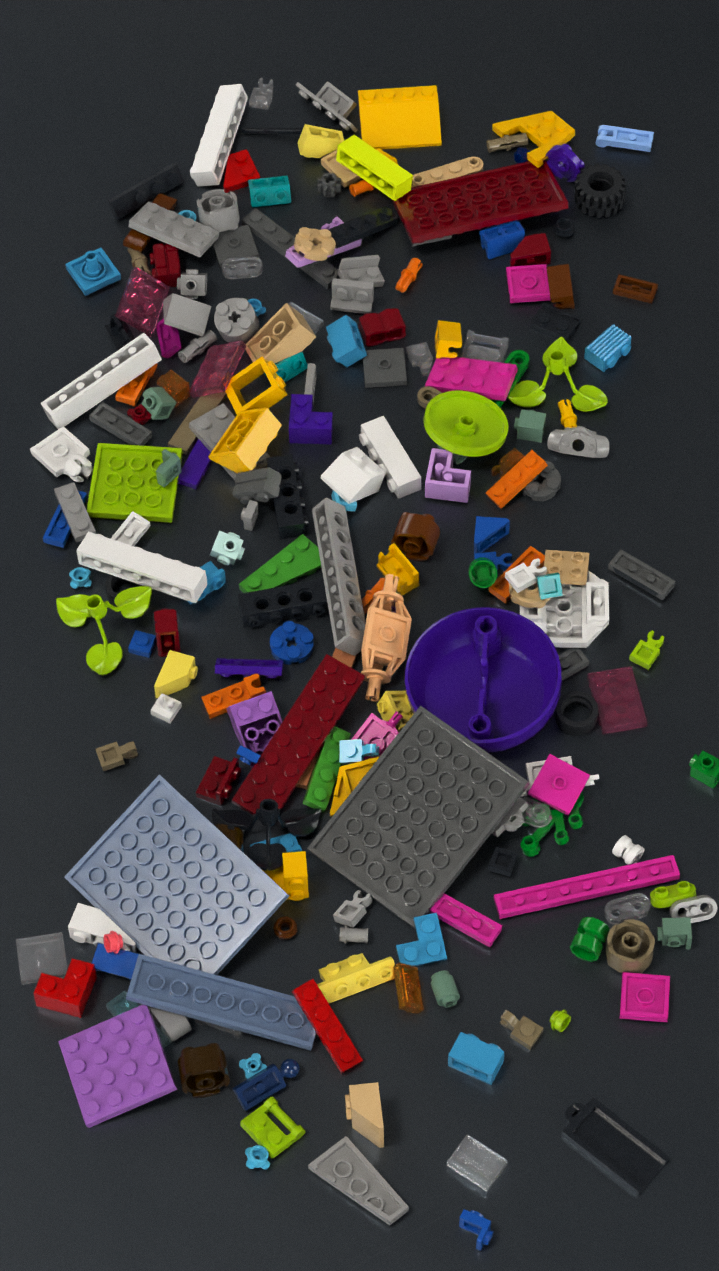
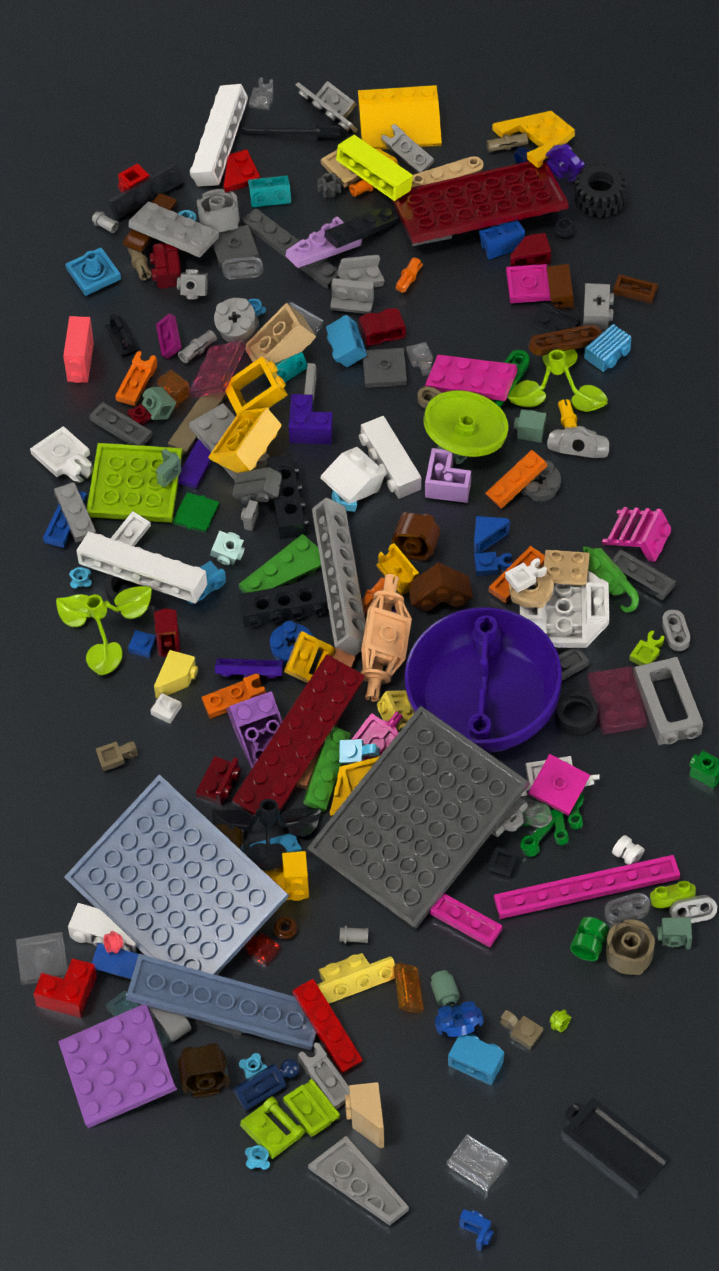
(78, 349): none -> coral brick
(101, 381): white brick -> none
(105, 222): none -> light grey pin
(131, 177): none -> red brick
(142, 301): clear pink plate -> none
(186, 314): light grey slope -> none
(196, 512): none -> green piece
(247, 756): blue plate -> none
(262, 948): none -> clear red plate
(304, 655): none -> yellow plate
(308, 237): tan plate -> none
(311, 1108): none -> lime plate
(318, 141): light yellow slope -> none
(325, 1075): none -> light grey plate
(352, 911): light grey plate -> none
(408, 150): none -> light grey plate
(429, 946): dark azure plate -> none
(440, 585): none -> reddish brown brick
(447, 335): yellow hinge -> none
(458, 1019): none -> blue plate
(482, 572): green wheel -> none
(485, 353): clear plate -> none
(507, 462): clear orange plate -> none
(549, 586): plate -> none
(564, 339): none -> reddish brown plate
(596, 305): none -> light grey brick
(606, 569): none -> bright green plate
(624, 138): light blue plate -> none
(644, 997): dark pink plate -> none
(649, 534): none -> dark pink plate
(663, 730): none -> light grey piece
(676, 632): none -> light grey plate

